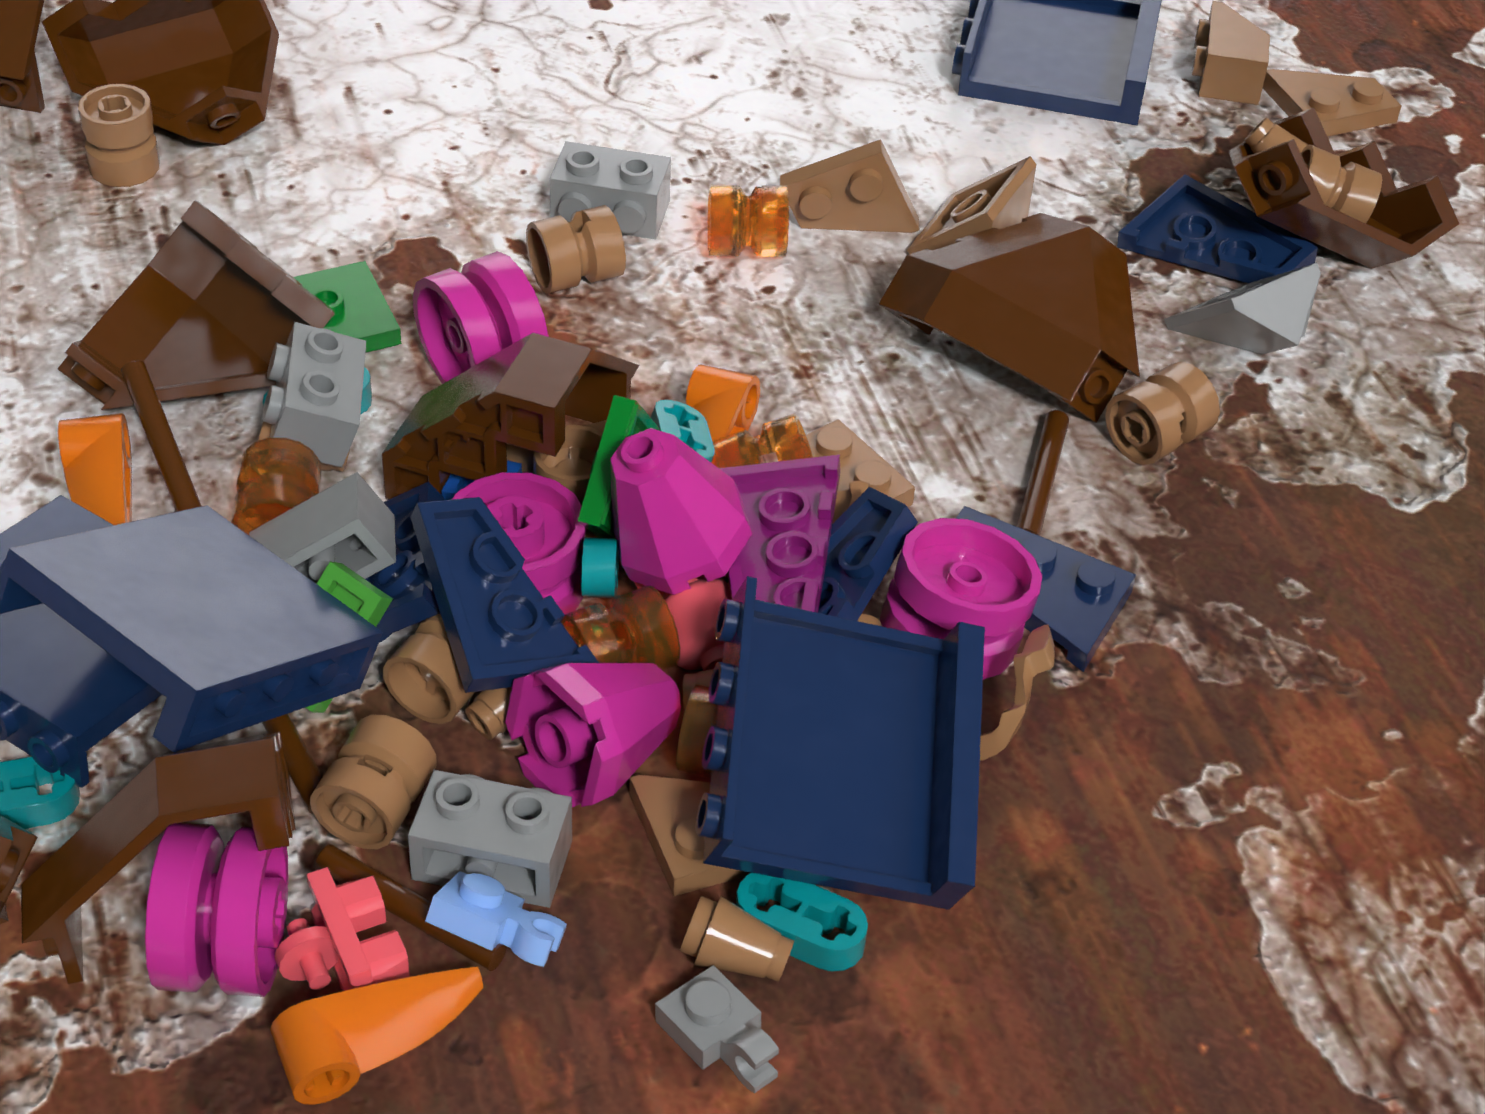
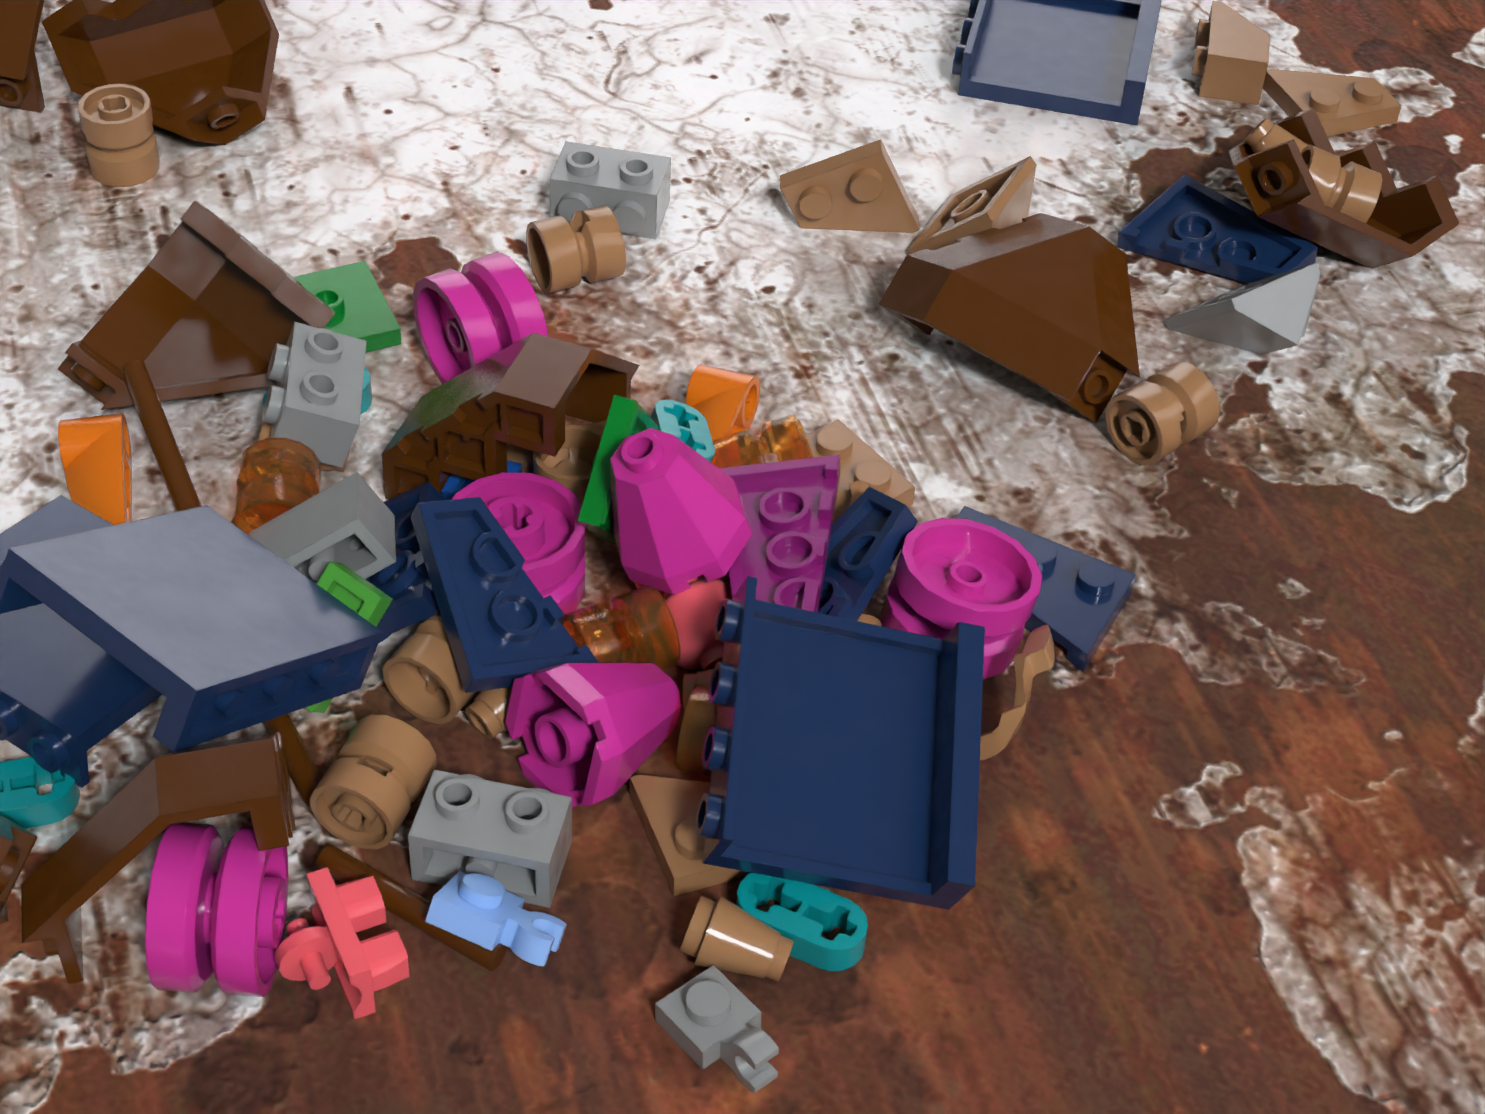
(349, 1032): orange piece -> none
(600, 568): teal beam -> none
(747, 220): clear orange wheel -> none
(1043, 472): reddish brown bar -> none

